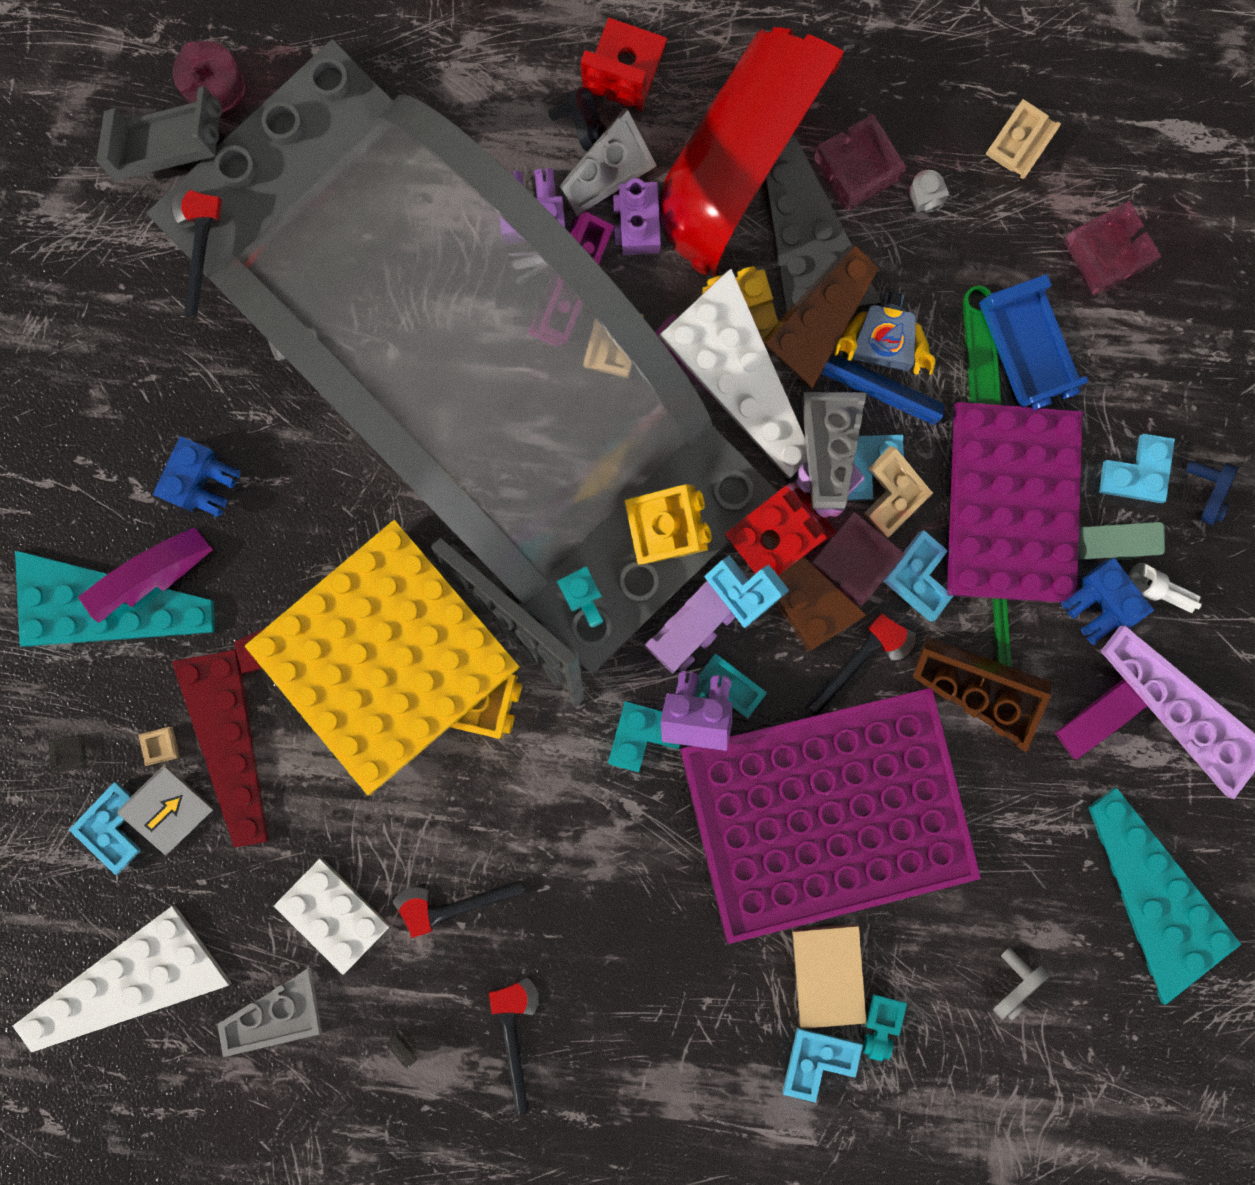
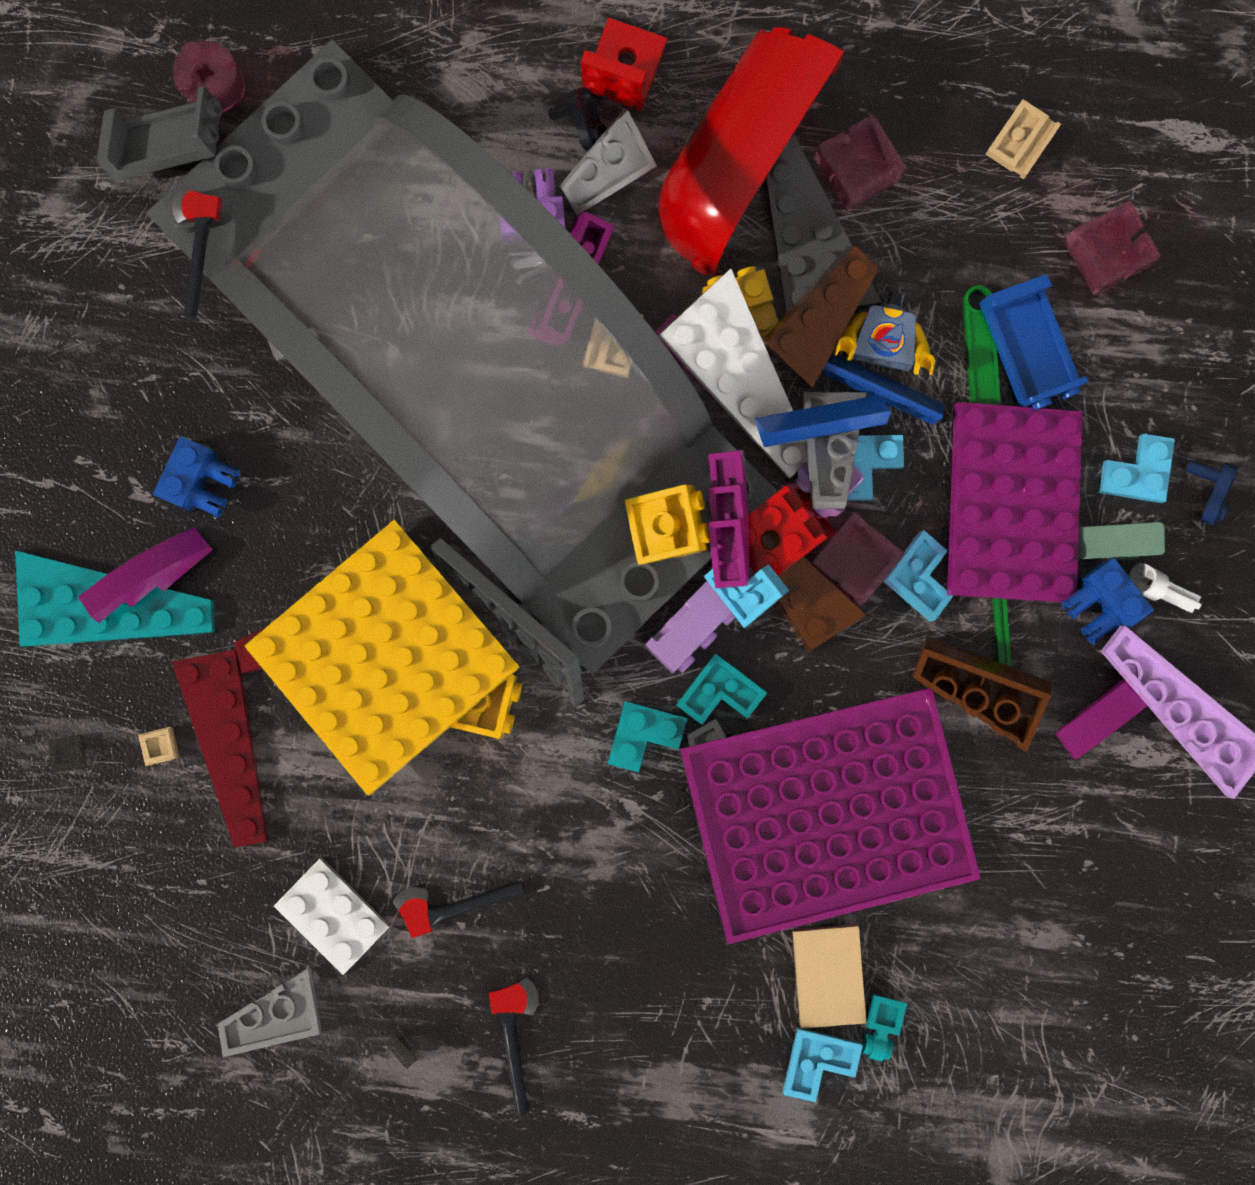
(101, 832): medium azure plate -> none
(143, 974): white wing -> none
(165, 809): light grey tile -> none
(581, 592): teal plate -> none
(639, 218): medium lavender brick -> none
(695, 719): medium lavender brick -> none
(729, 519): none -> magenta slope
(822, 420): none -> blue slope
(882, 633): piece -> none
(903, 492): tan plate -> none
(928, 191): light grey plate -> none
(1012, 1004): light grey piece -> none
(1167, 911): teal wing -> none

